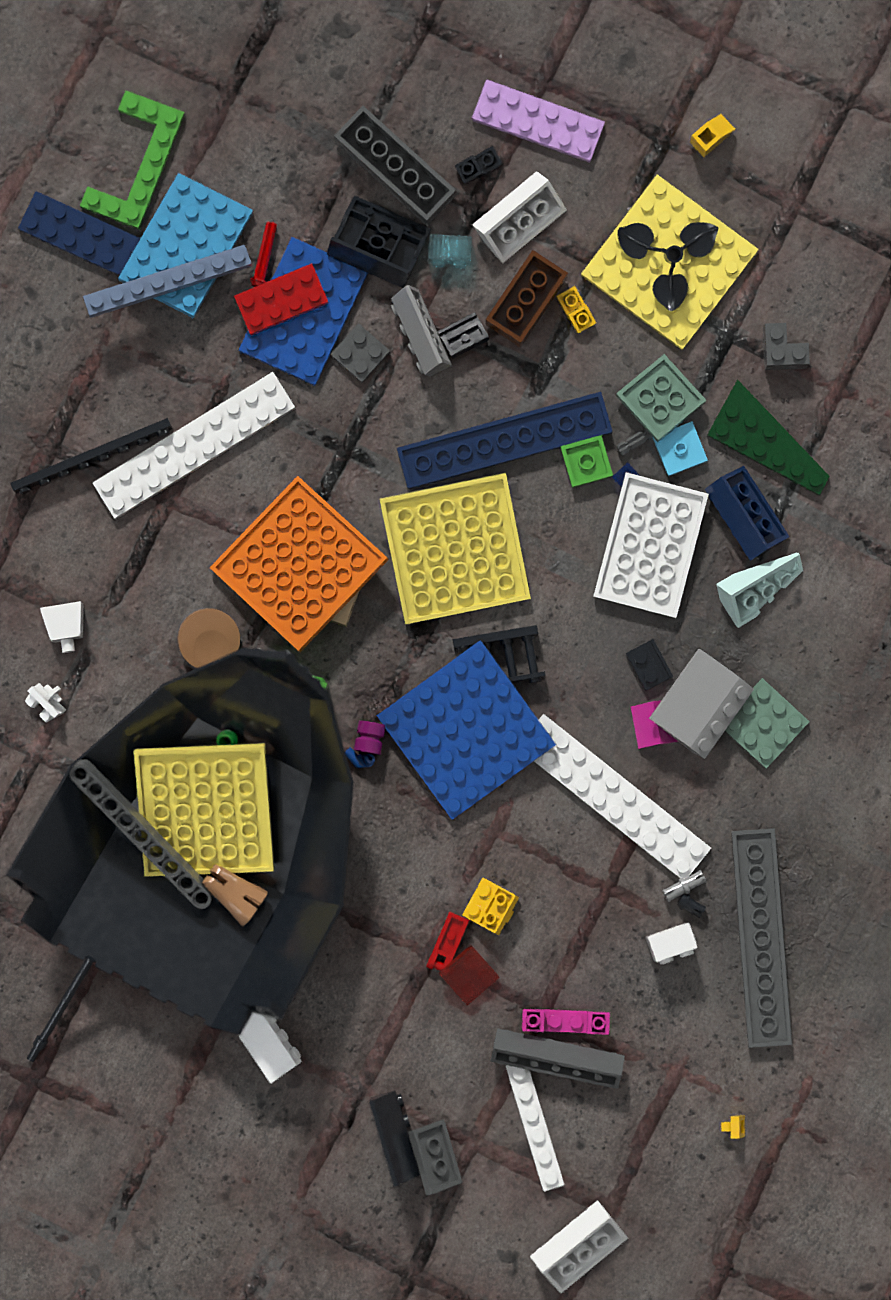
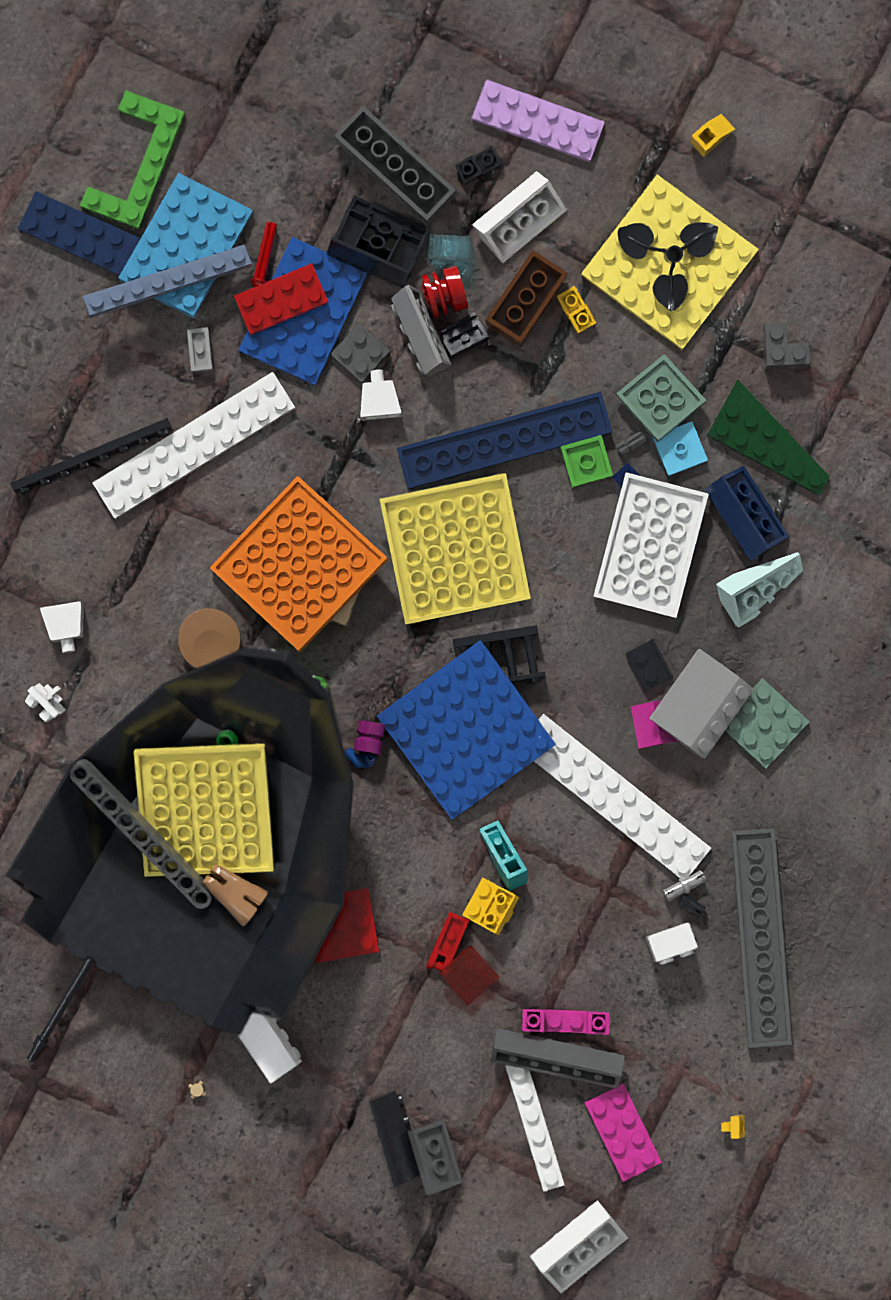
(197, 1089): none -> tan piece
(199, 350): none -> light grey plate
(353, 930): none -> red plate
(379, 398): none -> white torso
(444, 291): none -> red wheel
(504, 856): none -> teal slope
(623, 1132): none -> dark pink plate

